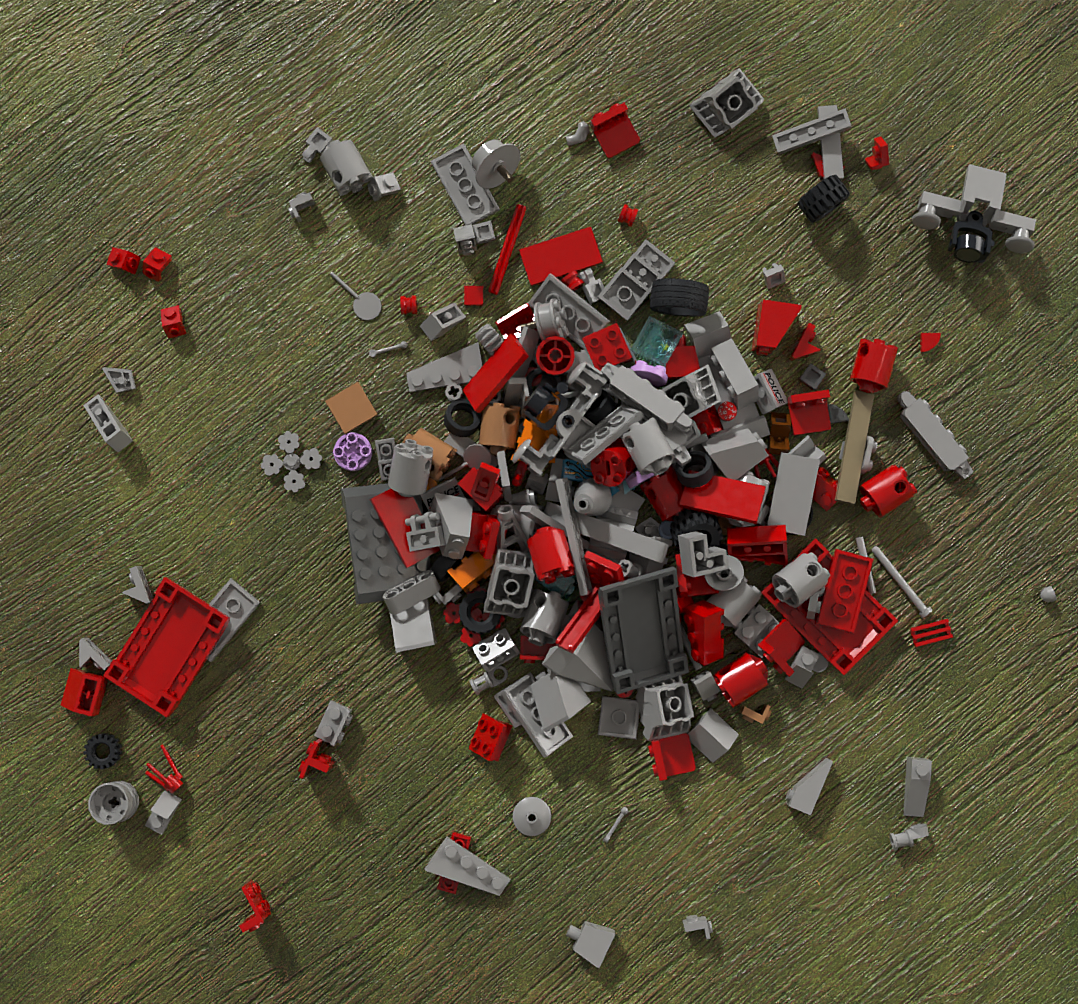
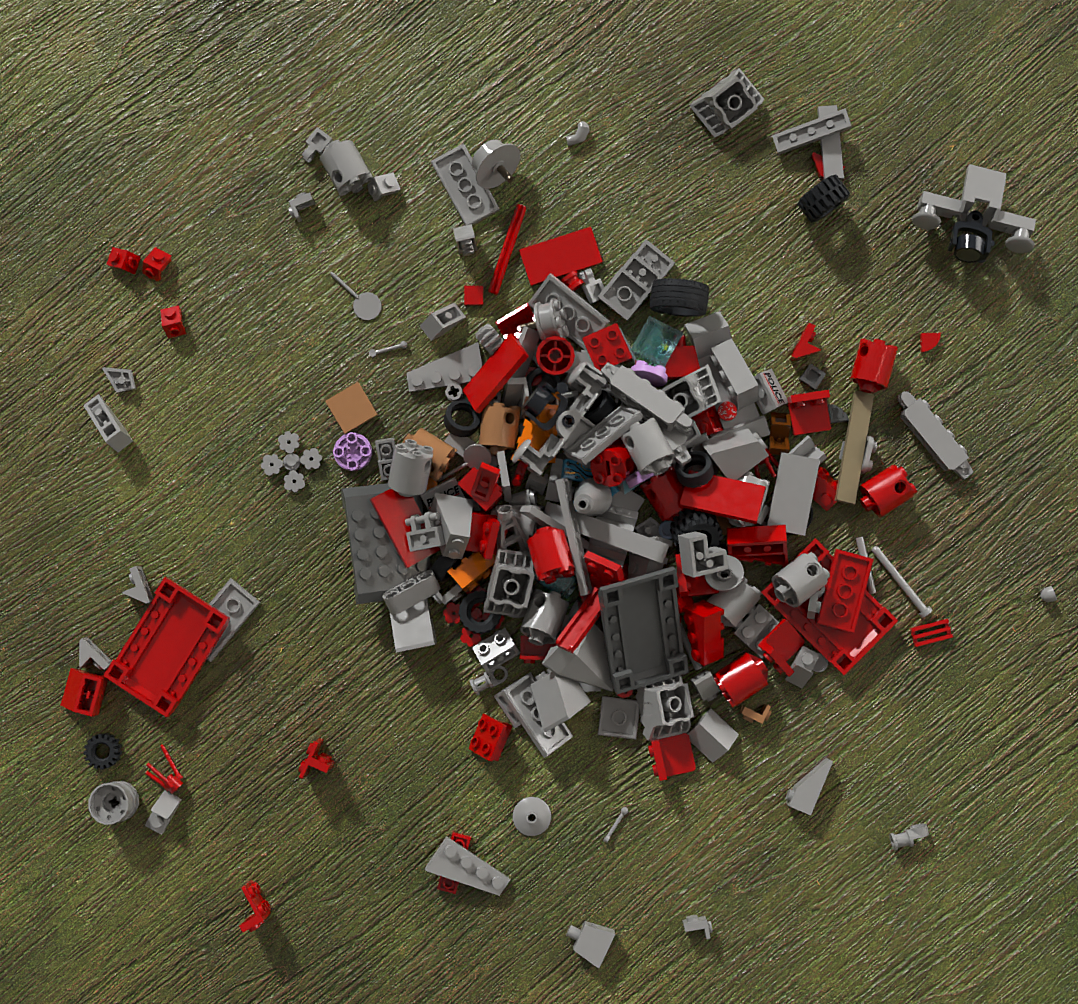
(333, 723): light grey bracket -> none
(408, 305): red wheel -> none
(484, 232): light grey tile -> none
(614, 130): red bracket -> none
(628, 215): red wheel -> none
(631, 569): light grey bush -> none
(771, 324): red slope -> none
(774, 276): light grey tile -> none
(880, 153): red bracket -> none
(916, 785): light grey slope -> none

